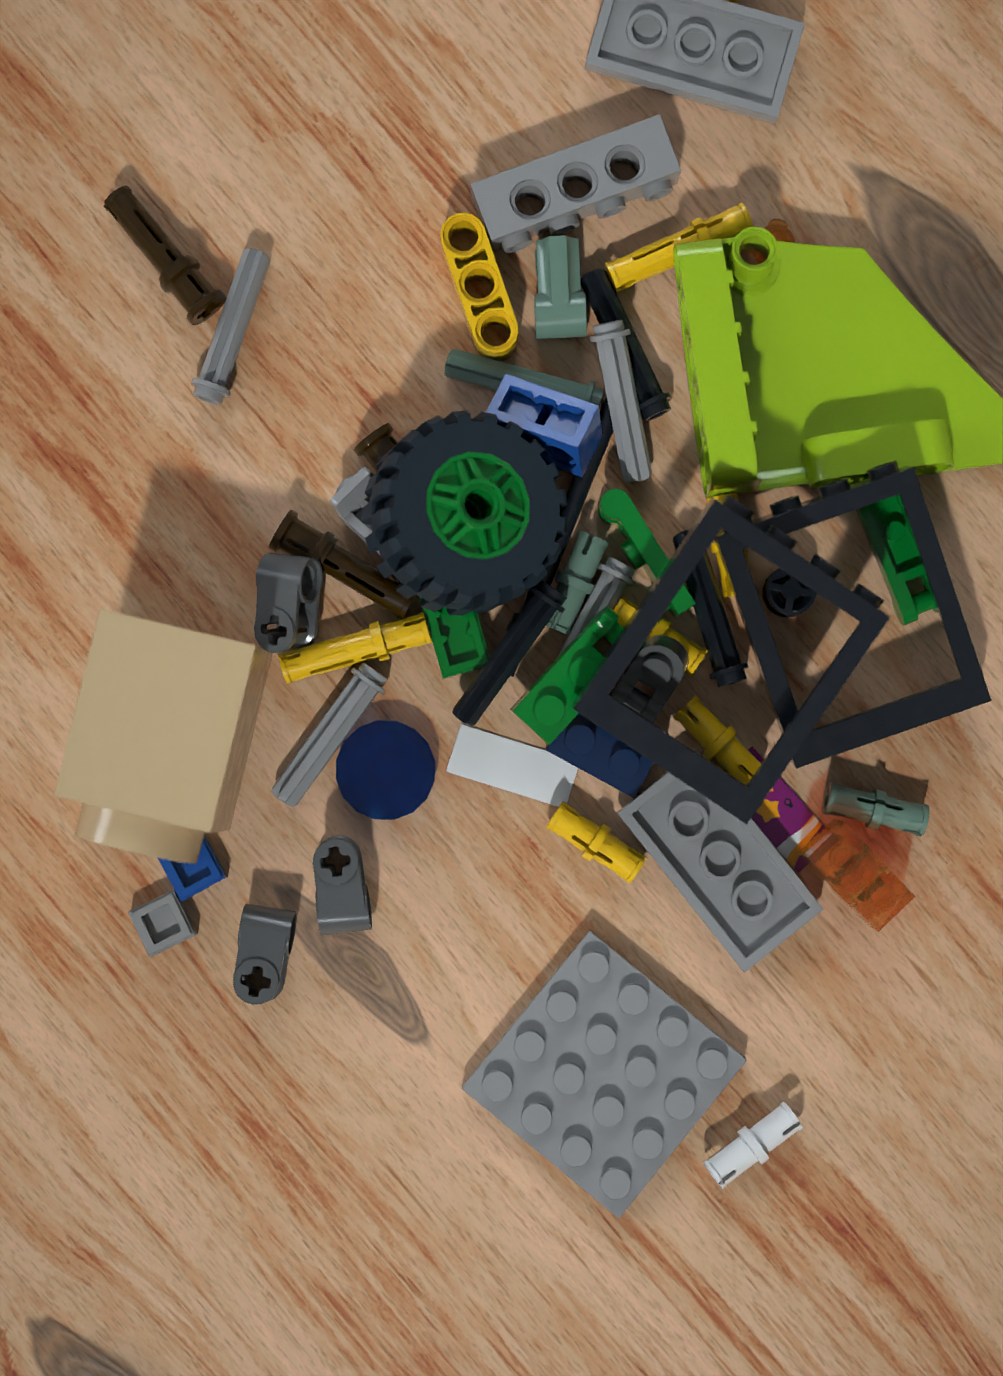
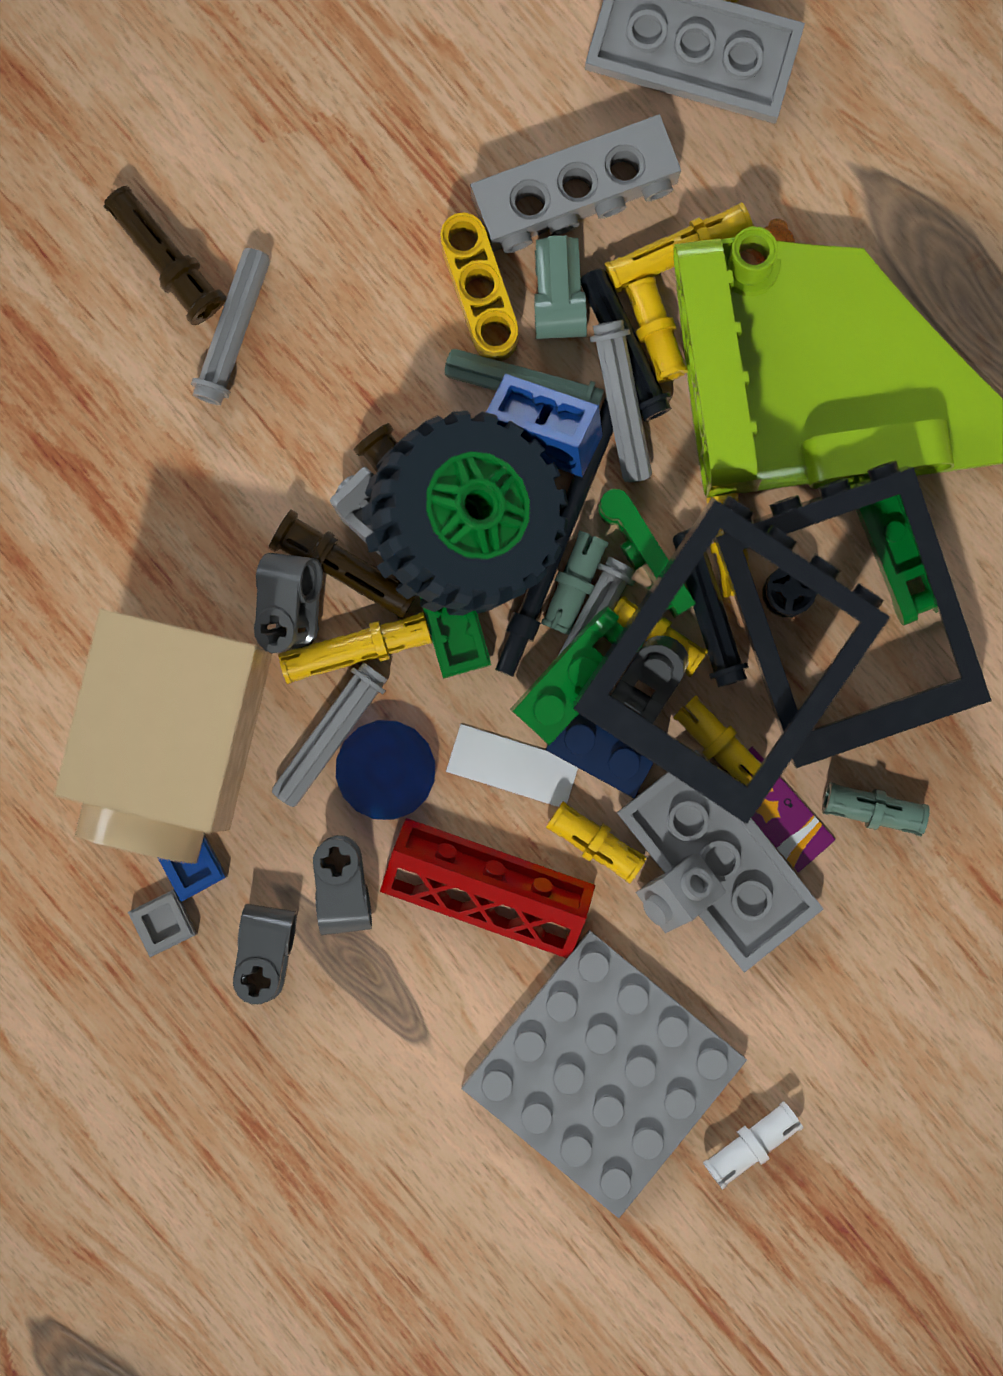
(490, 881): none -> red fence
(509, 653): black axle -> none
(656, 329): none -> yellow pin
(681, 893): none -> light grey bracket
(856, 874): clear orange brick -> none

